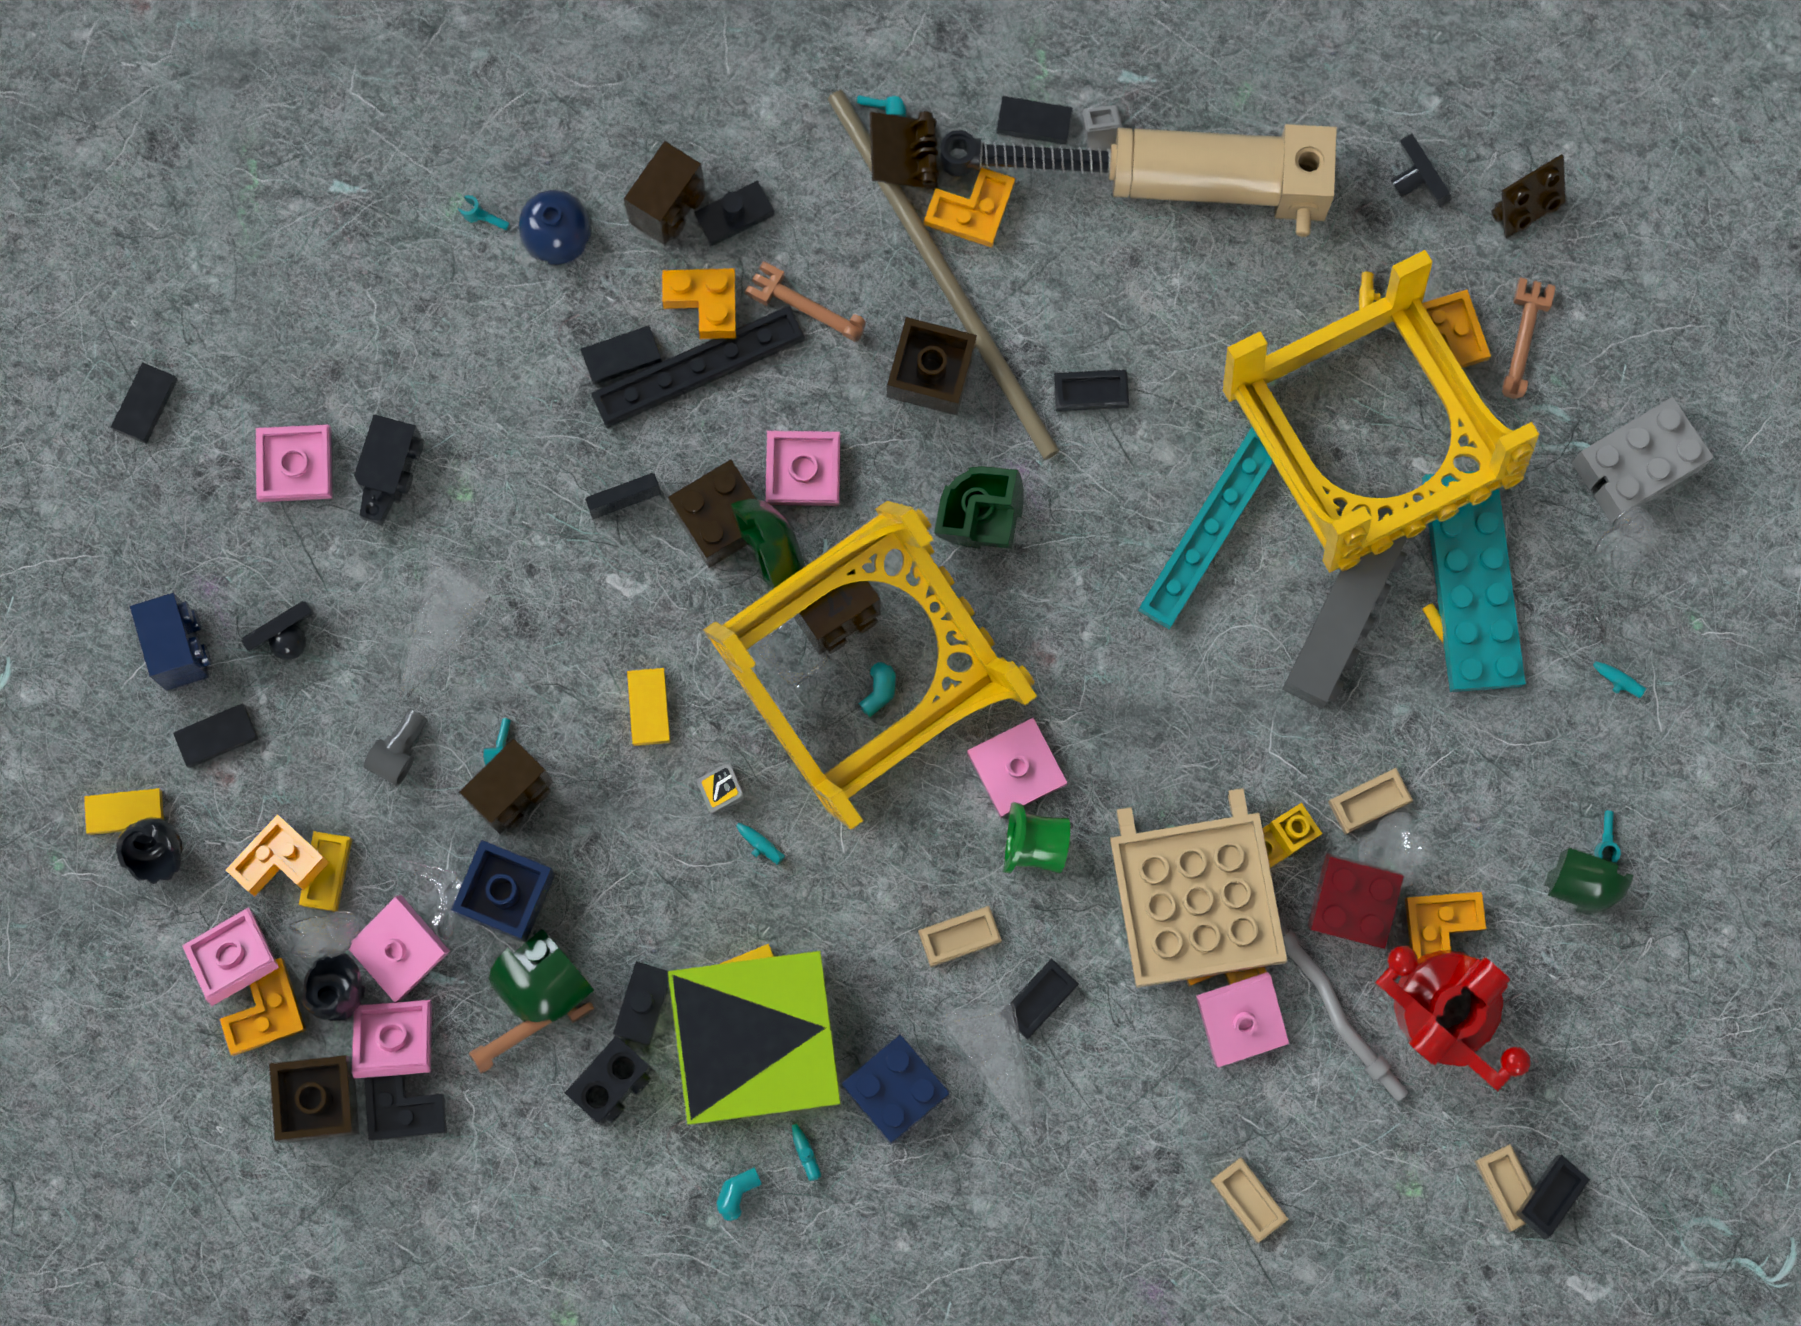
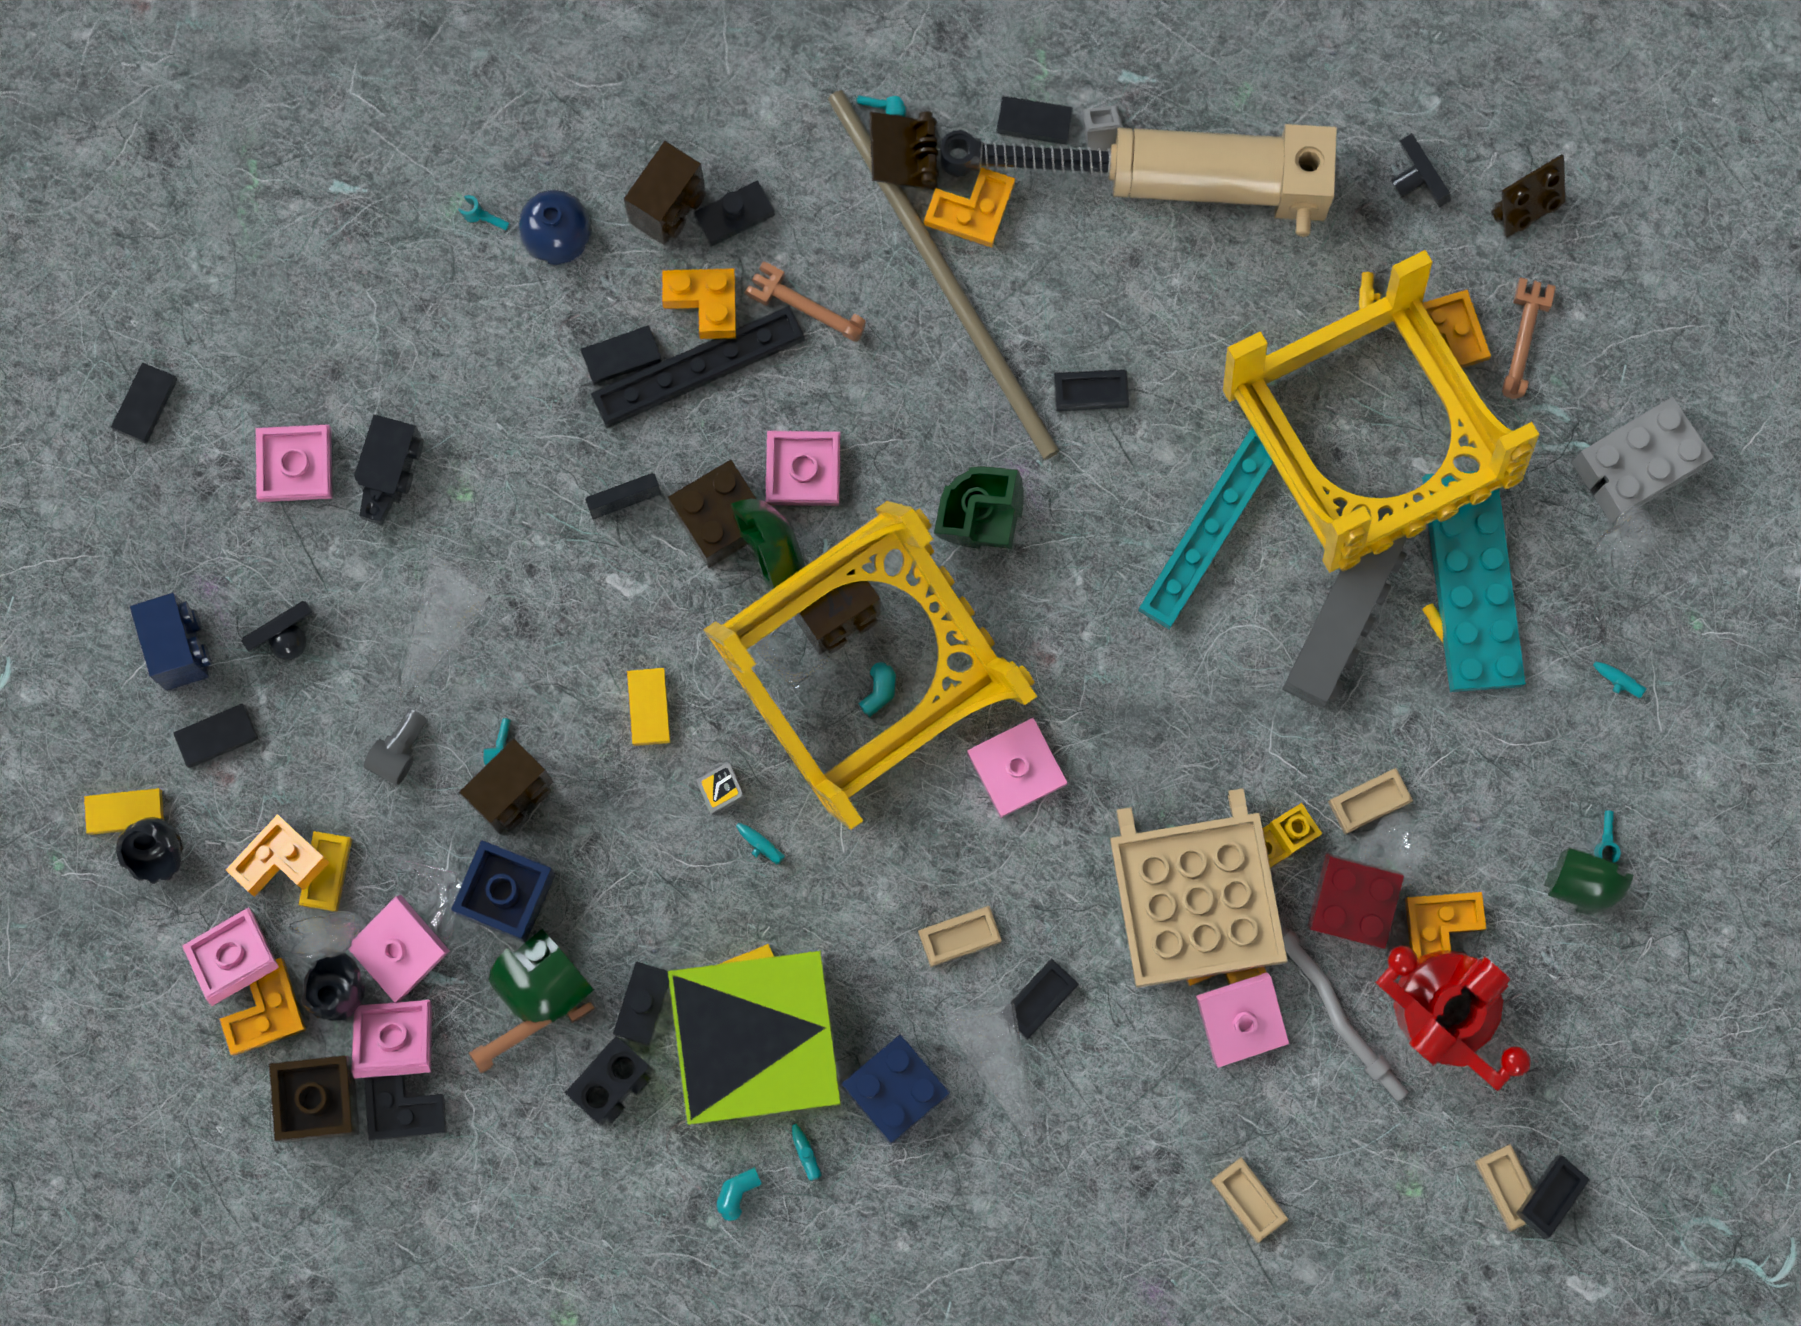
(931, 366): dark brown brick -> none
(1036, 841): green piece -> none

